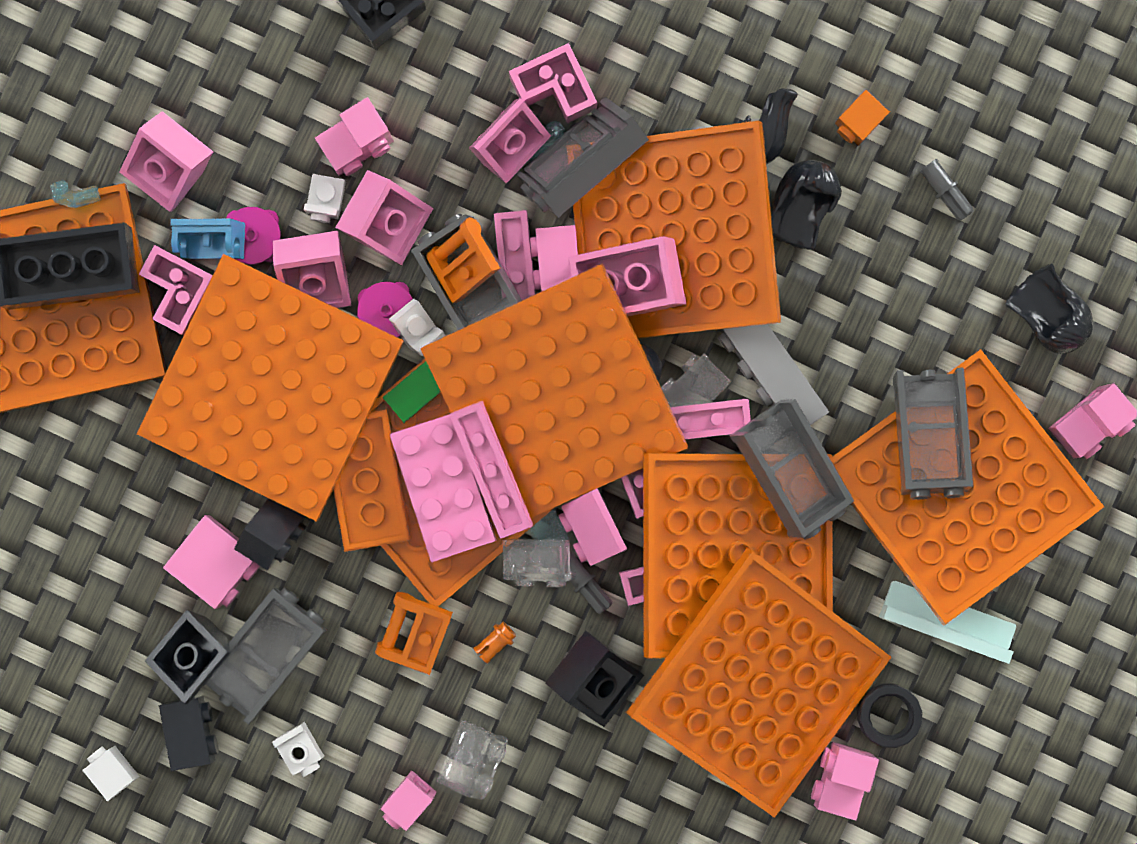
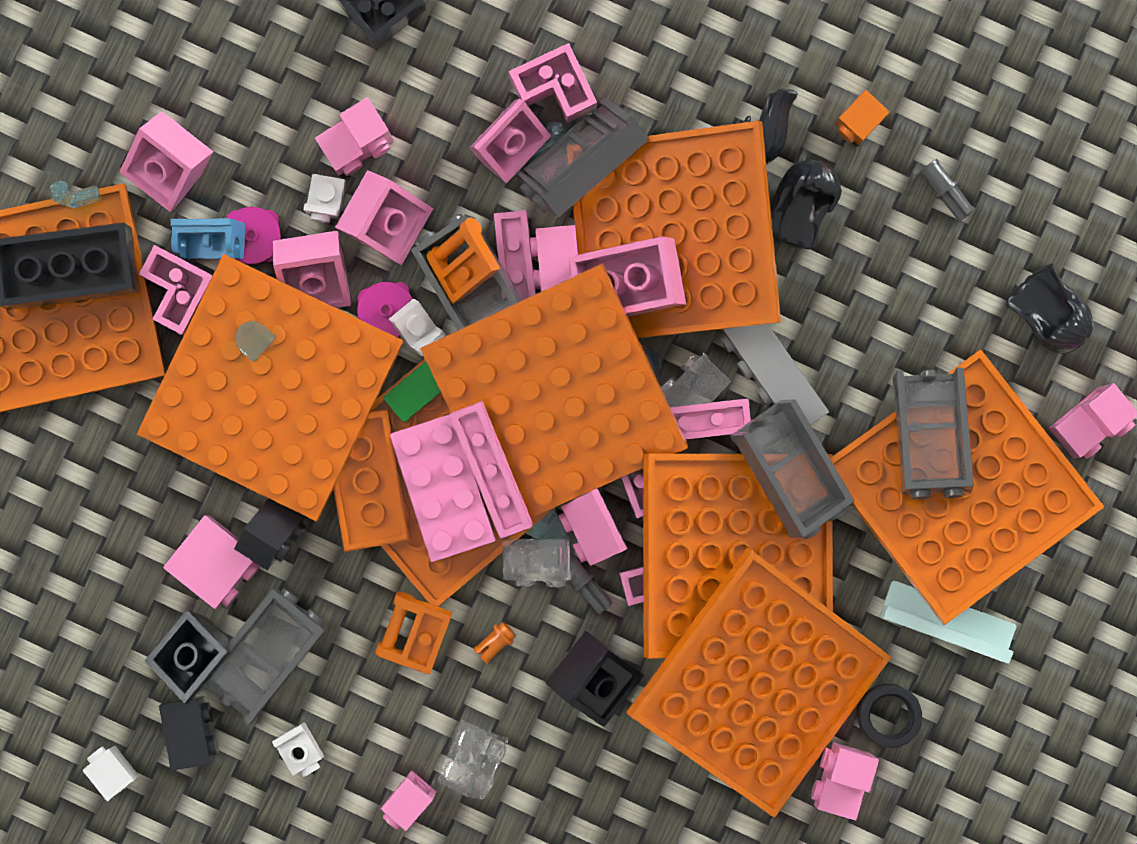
(254, 339): none -> clear light blue tile

